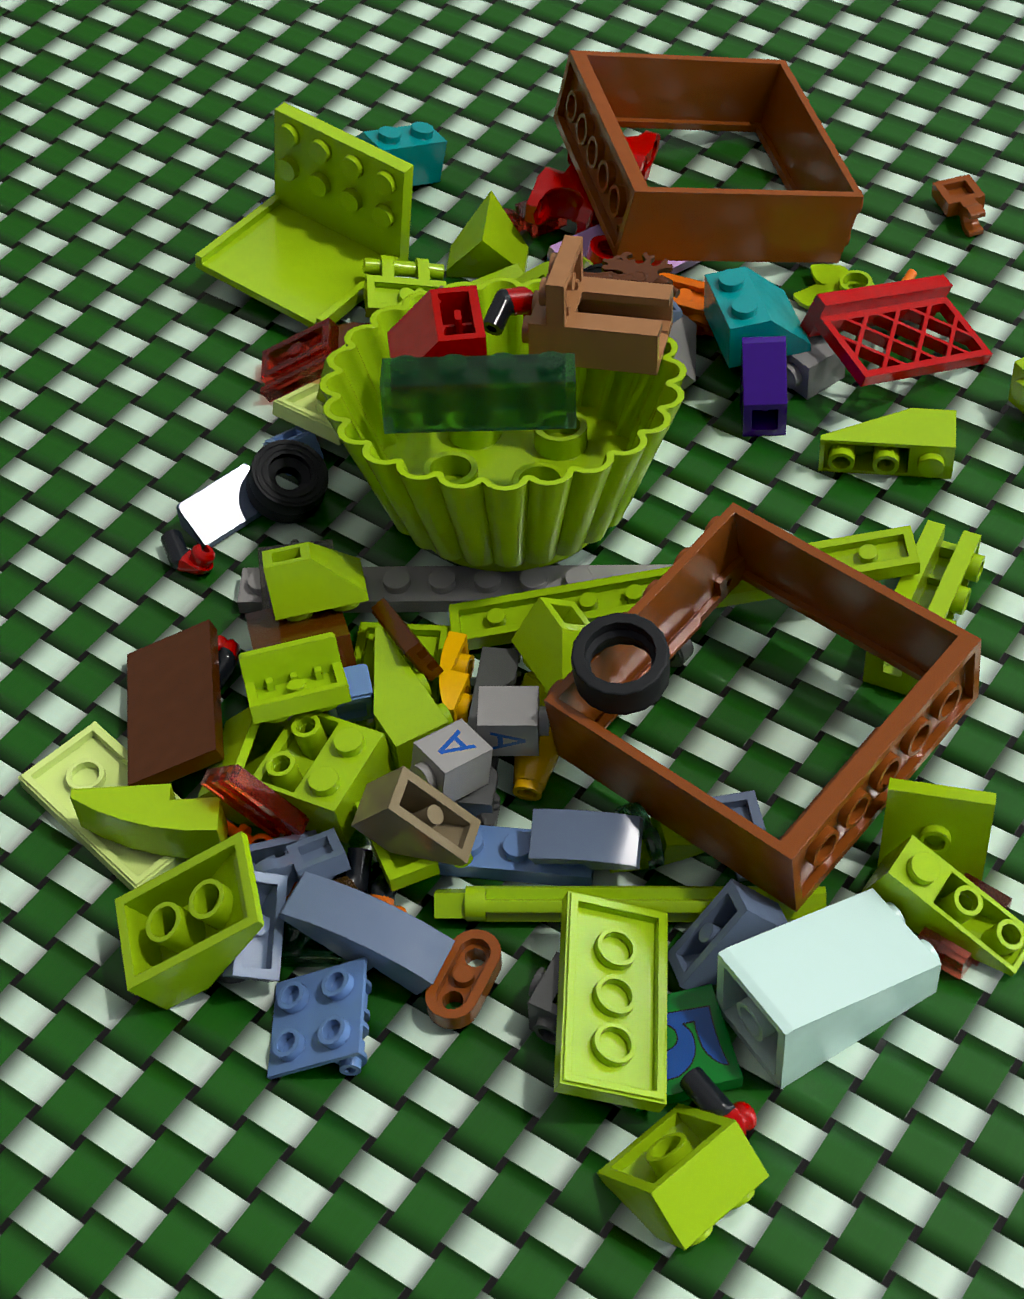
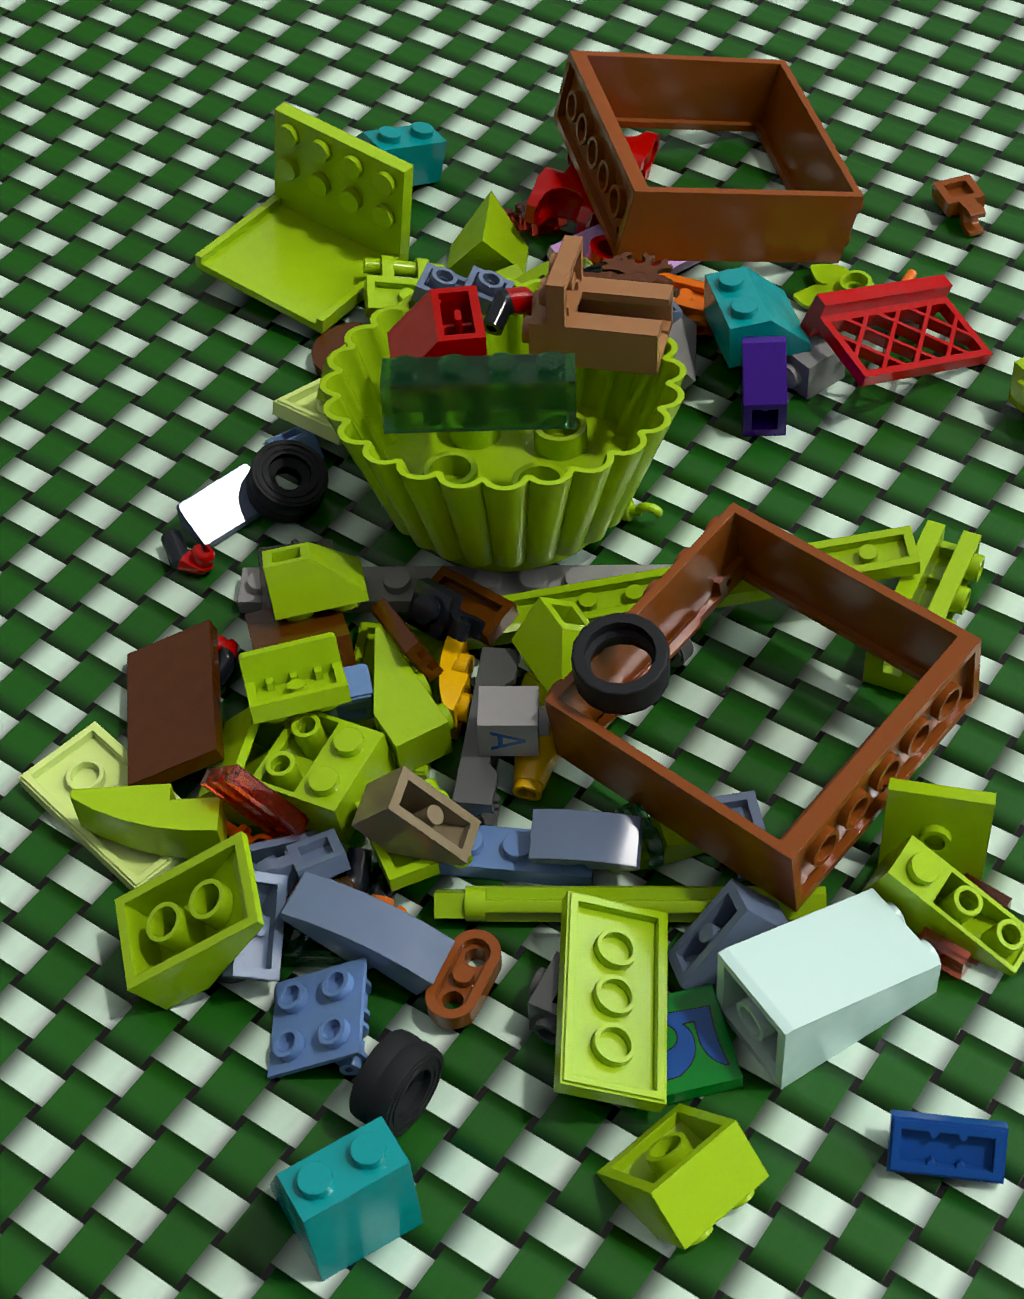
(297, 359): clear red plate -> none
(349, 1197): none -> teal slope
(396, 1081): none -> black tyre
(437, 277): none -> sand blue slope
(439, 613): none -> black plate
(453, 760): light grey brick -> none
(480, 602): none -> reddish brown tile
(638, 510): none -> lime hand
(711, 1099): black arm -> none
(898, 444): lime slope -> none
(947, 1146): none -> blue plate

